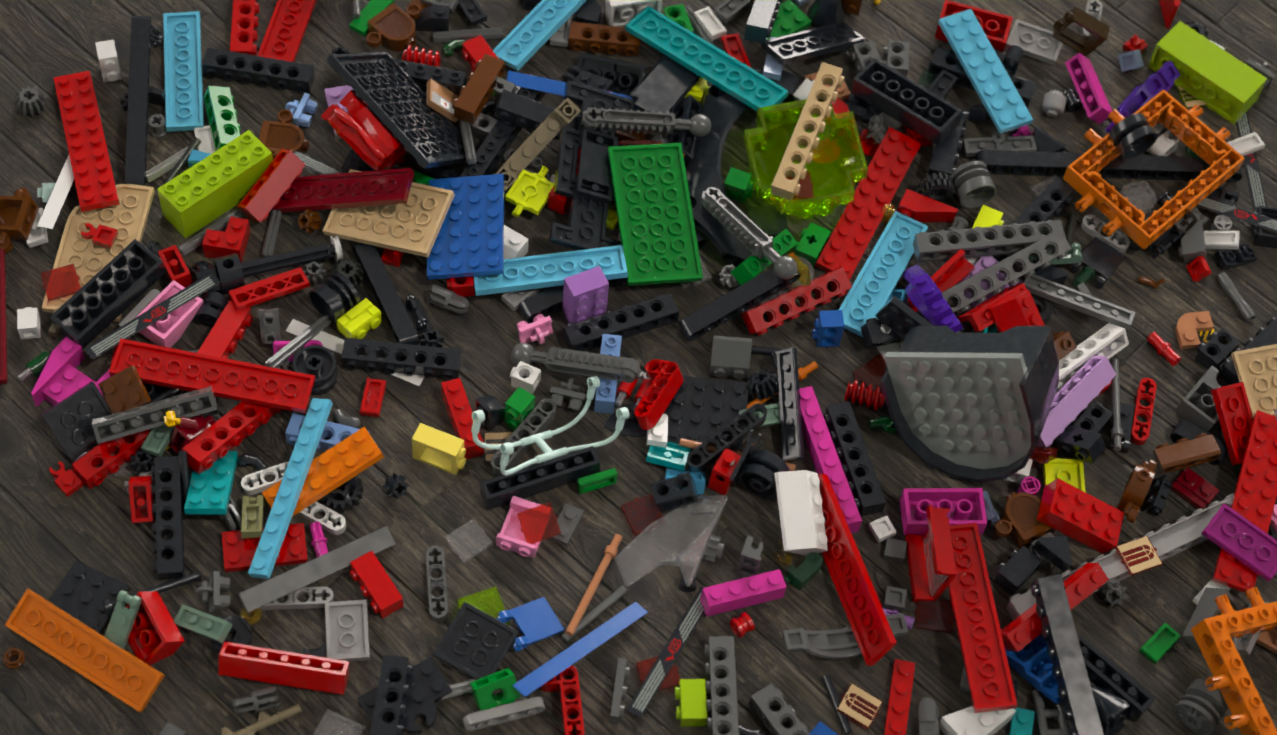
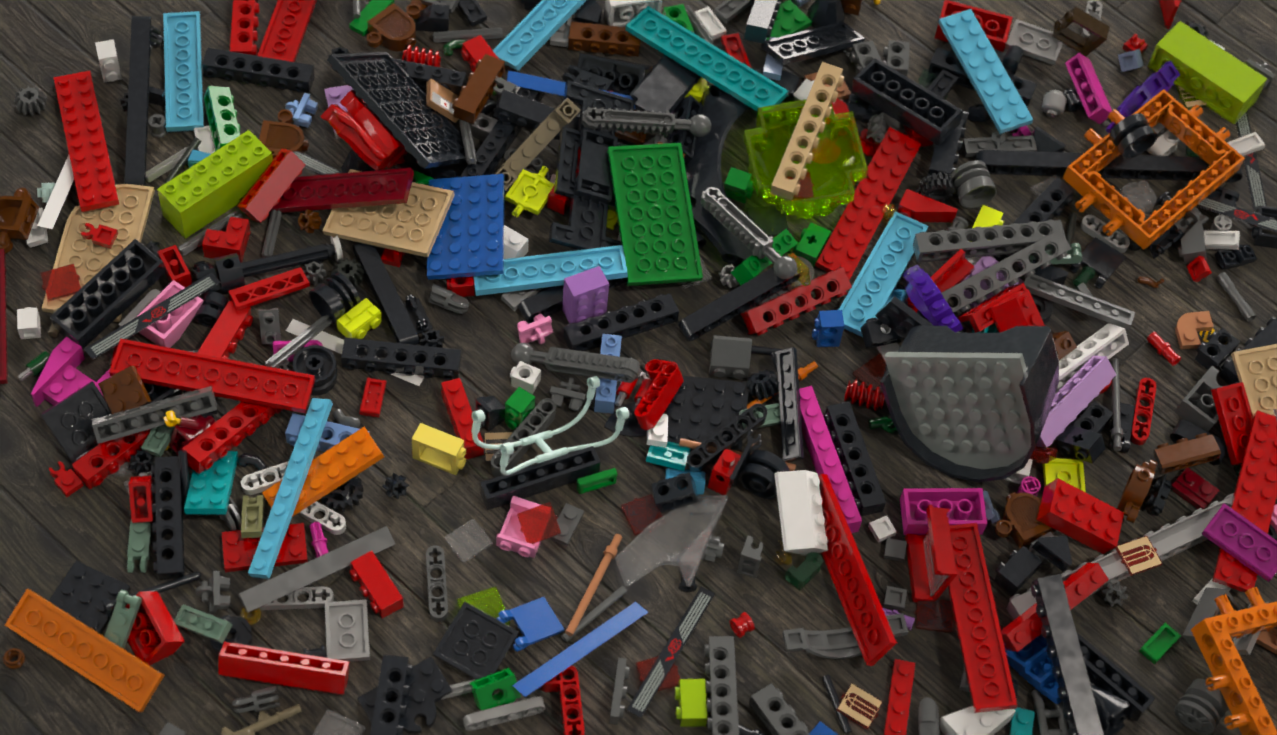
(139, 545): none -> sand green hinge
(637, 142): clear red piece -> none
(743, 592): dark pink brick -> none

